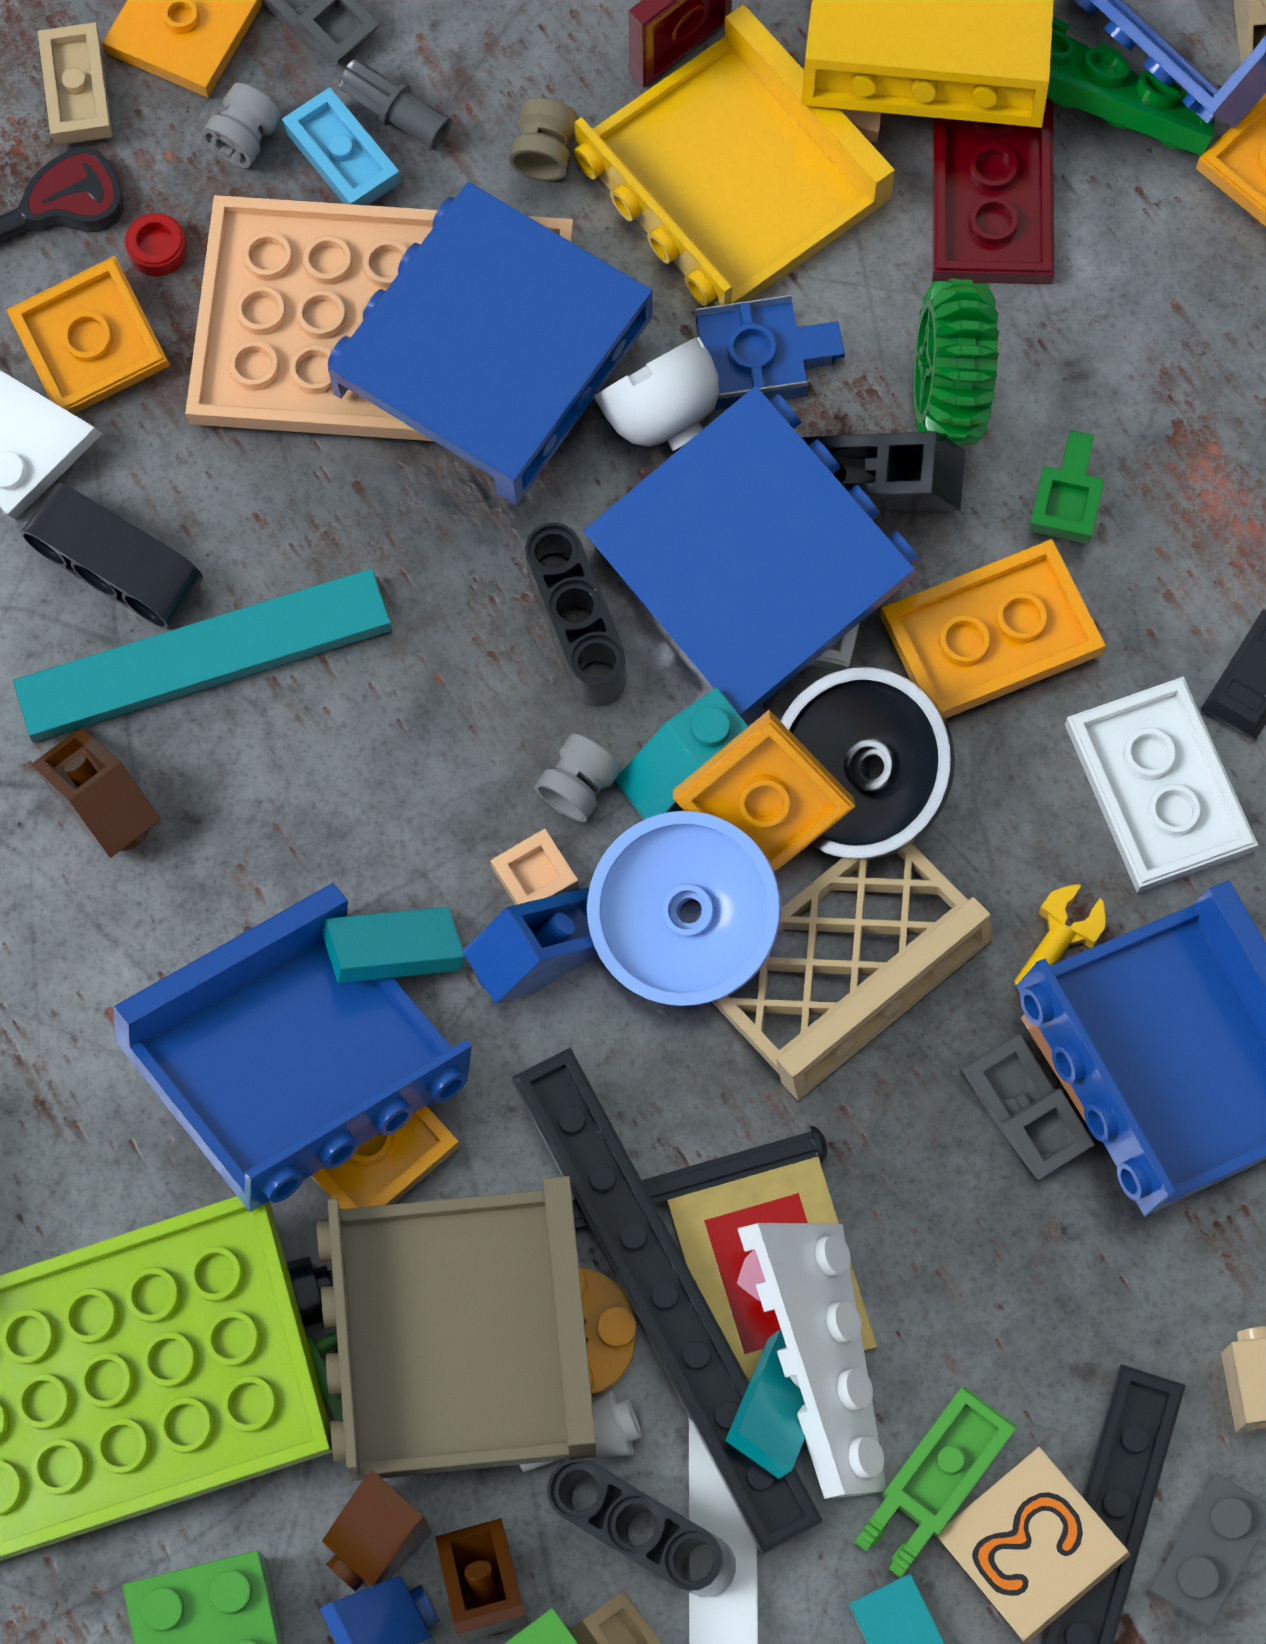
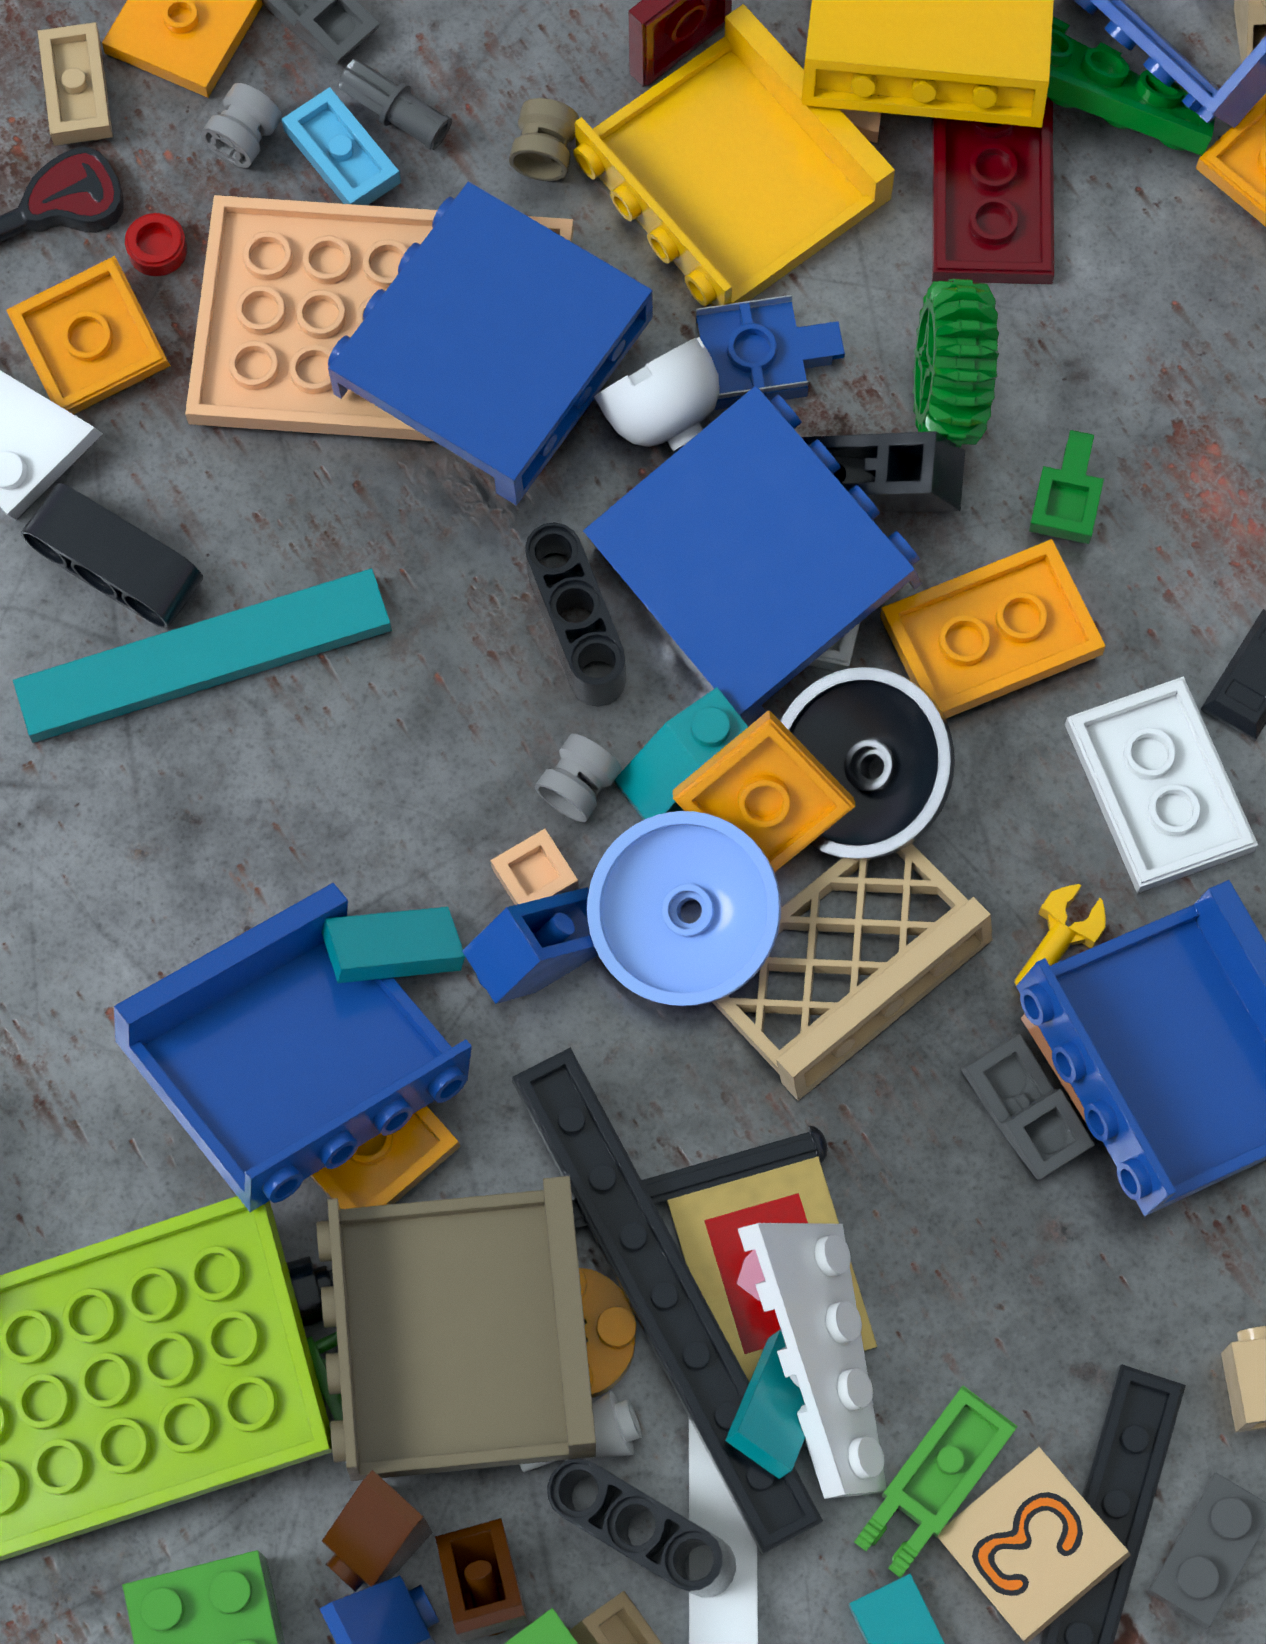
(97, 792): reddish brown slope -> none

